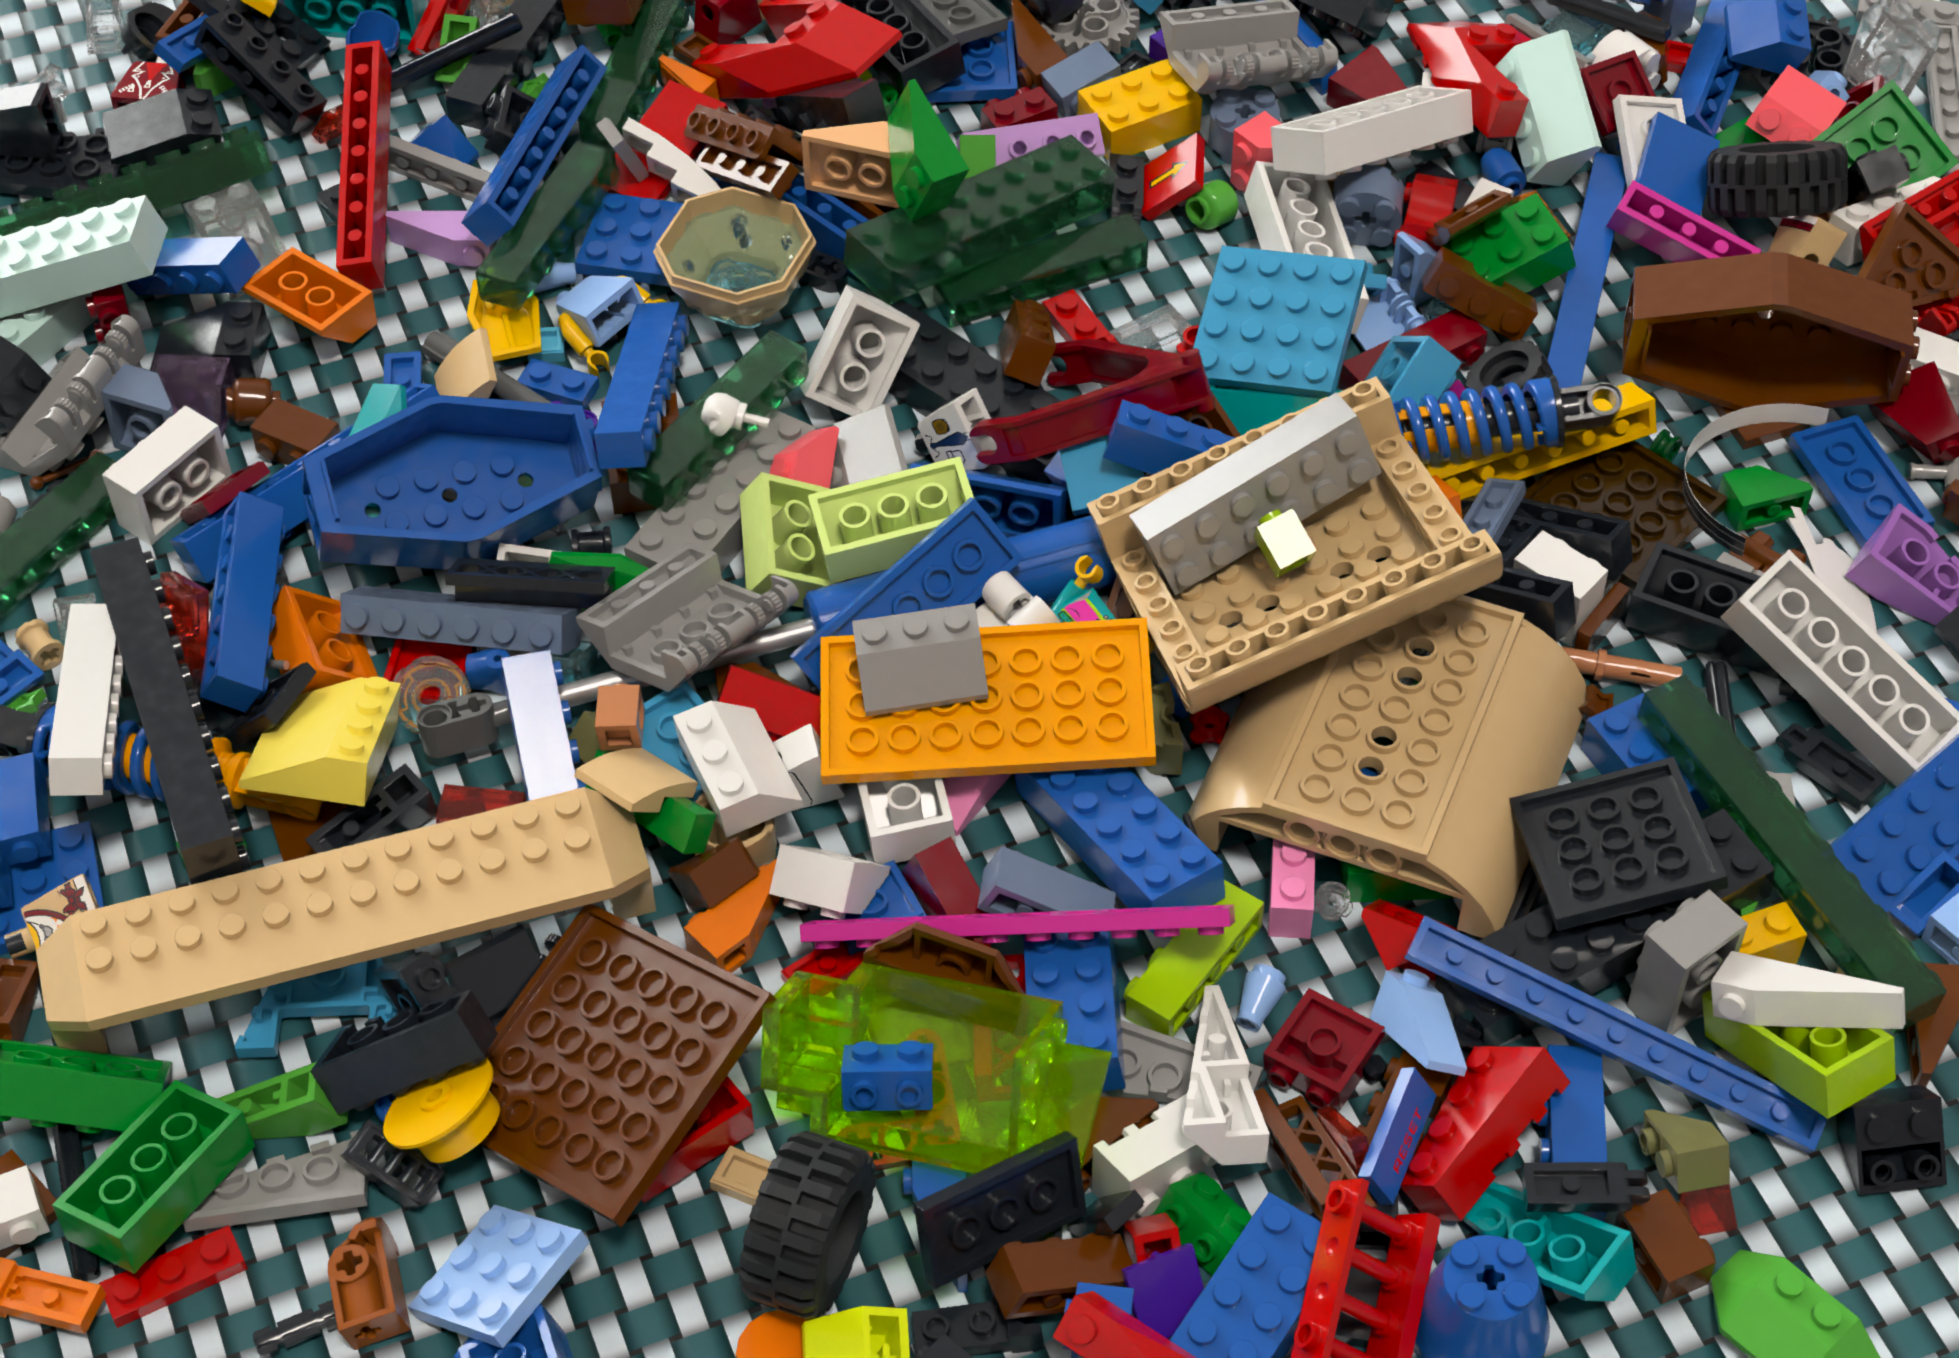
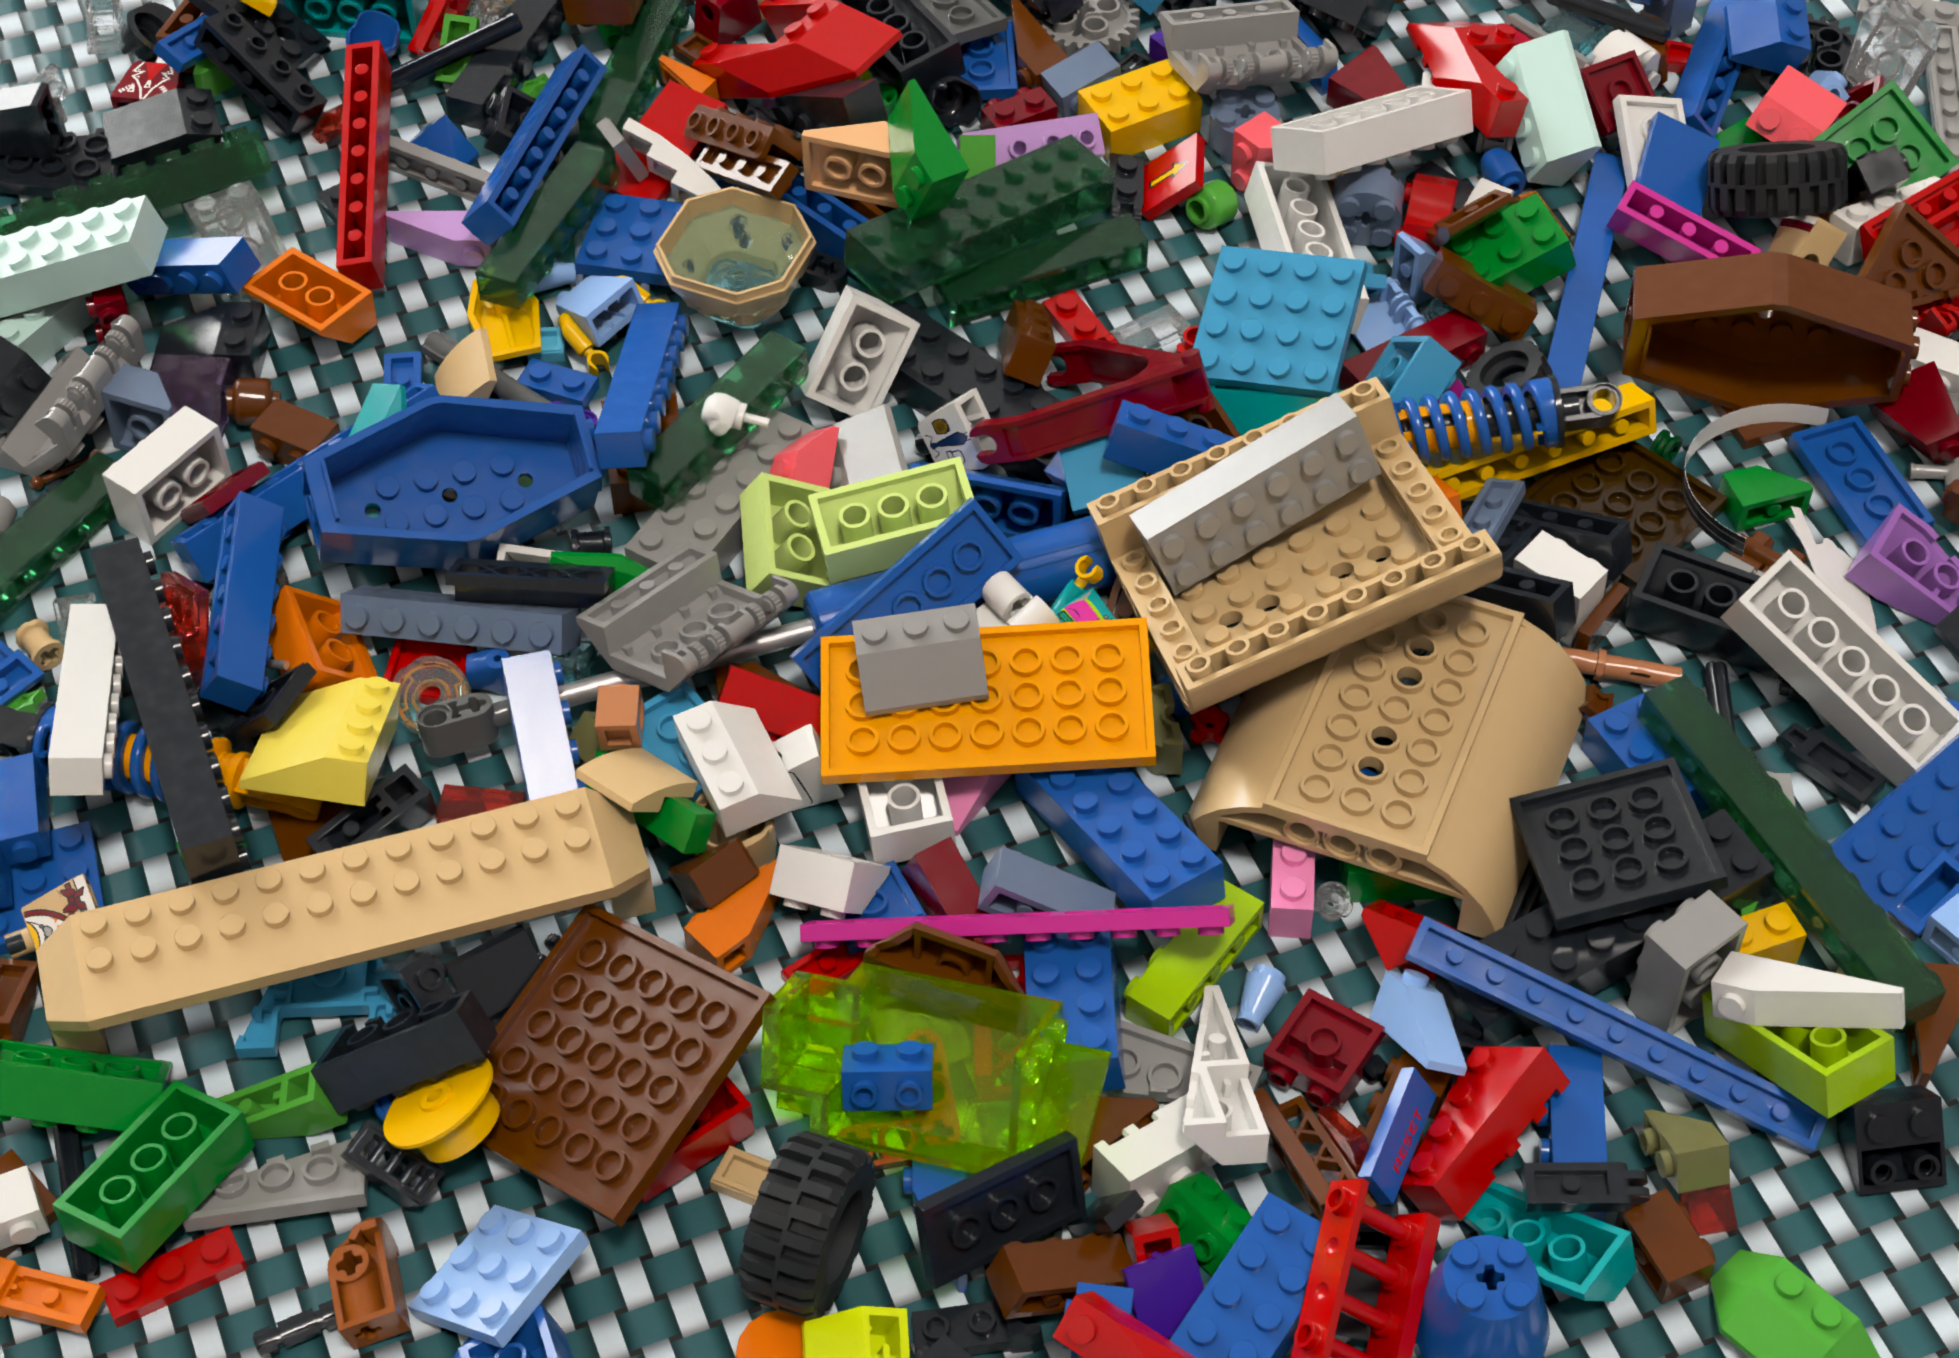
(954, 100): none -> black hair
(1283, 541): brick -> none

